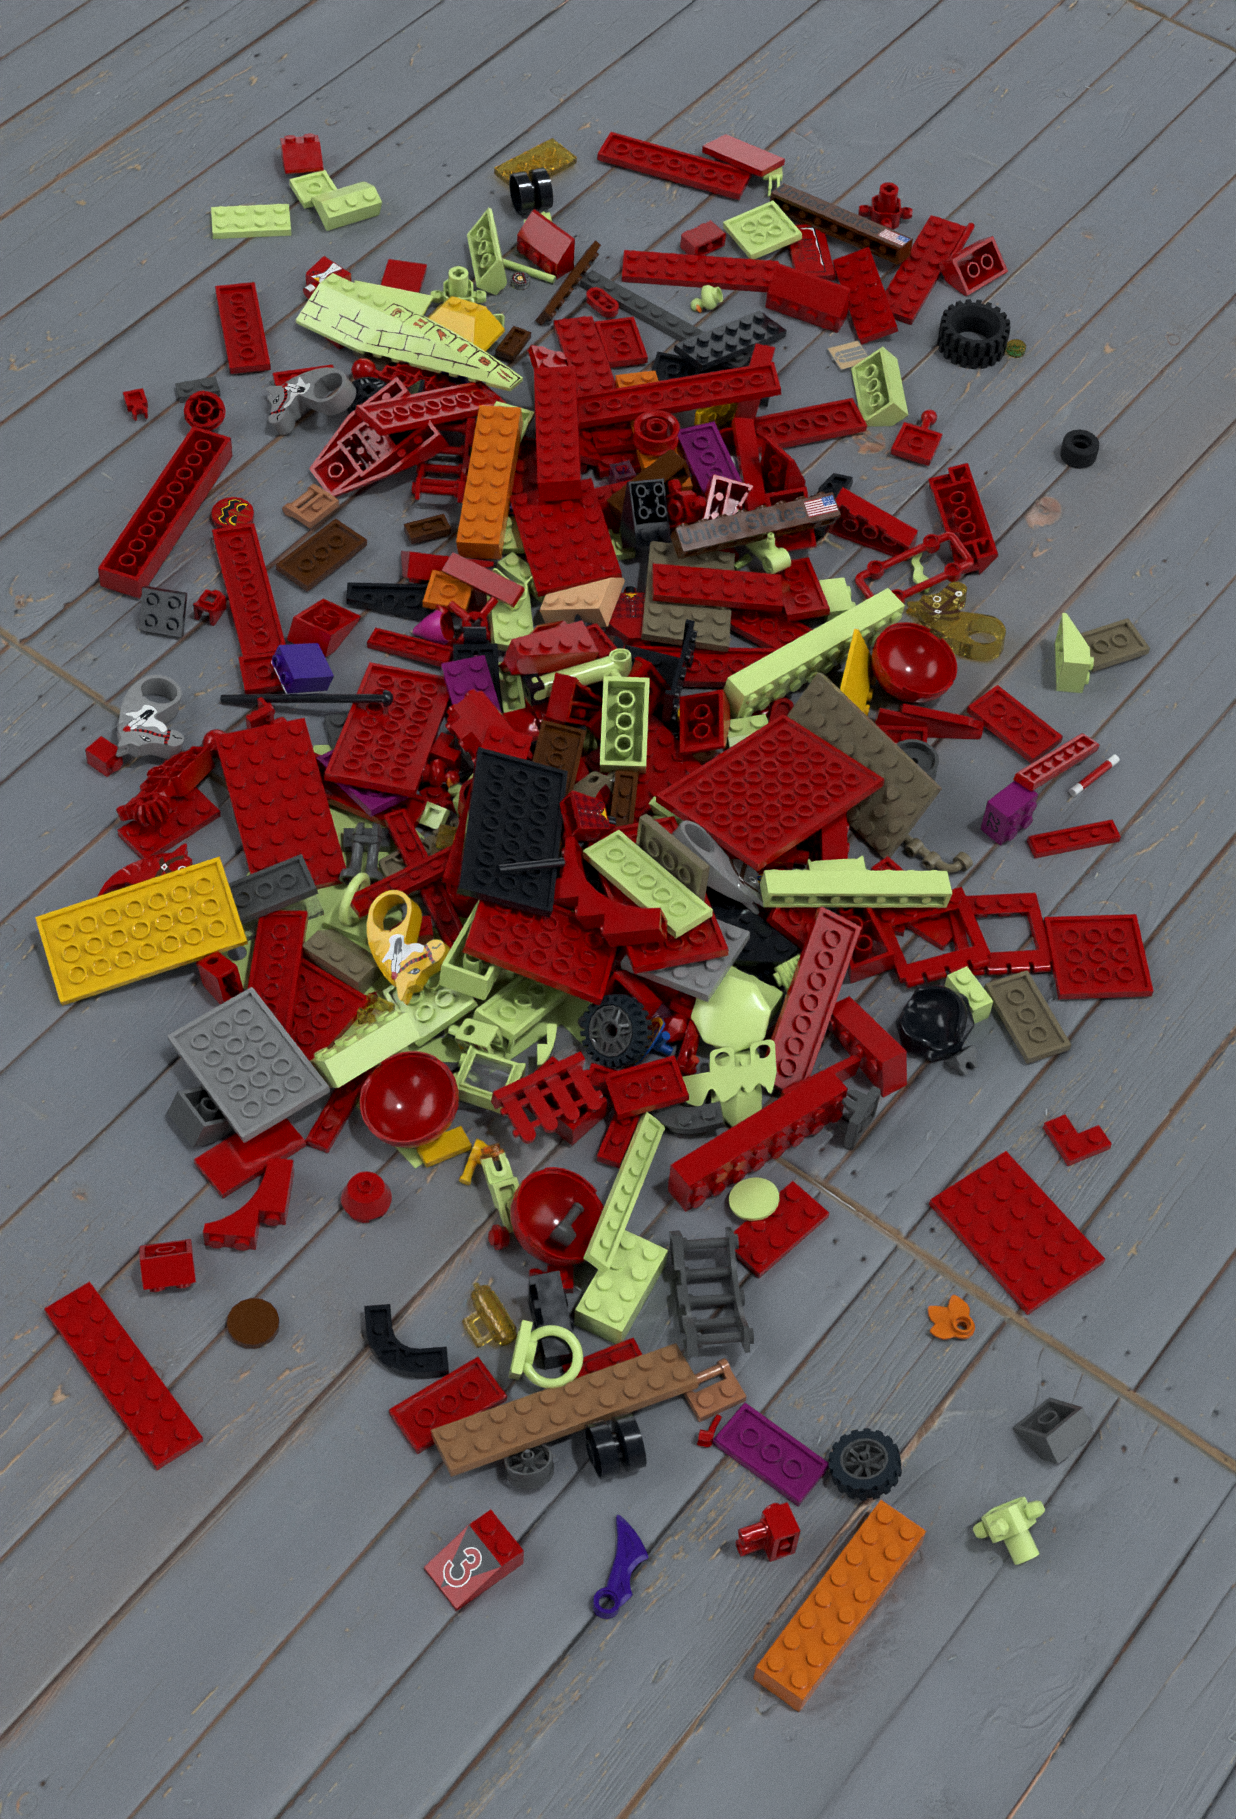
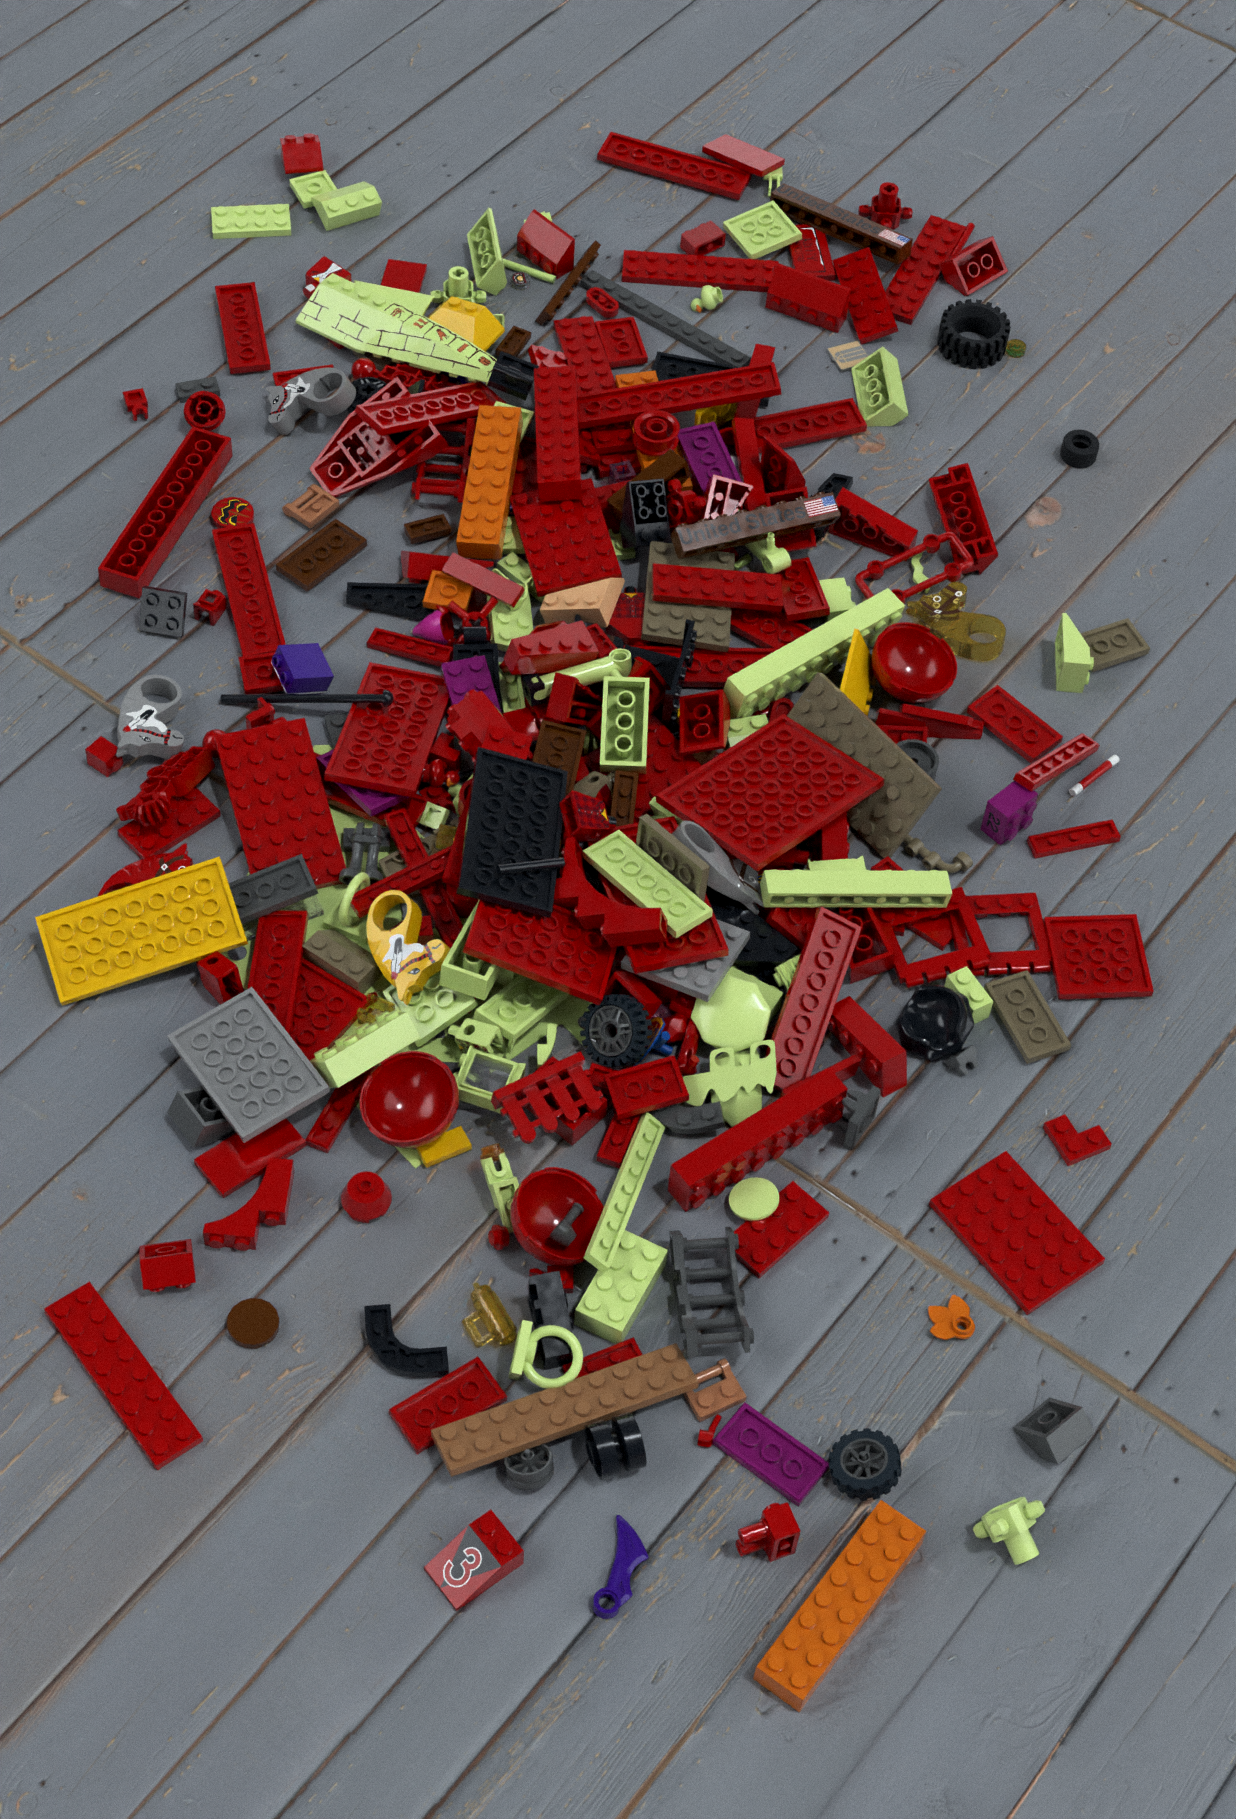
(323, 624): red slope -> none
(472, 1162): yellow bar -> none
(512, 375): none -> black plate
(531, 191): black wheel -> none
(548, 155): clear yellow plate -> none
(729, 340): black plate -> none
(918, 442): red plate -> none

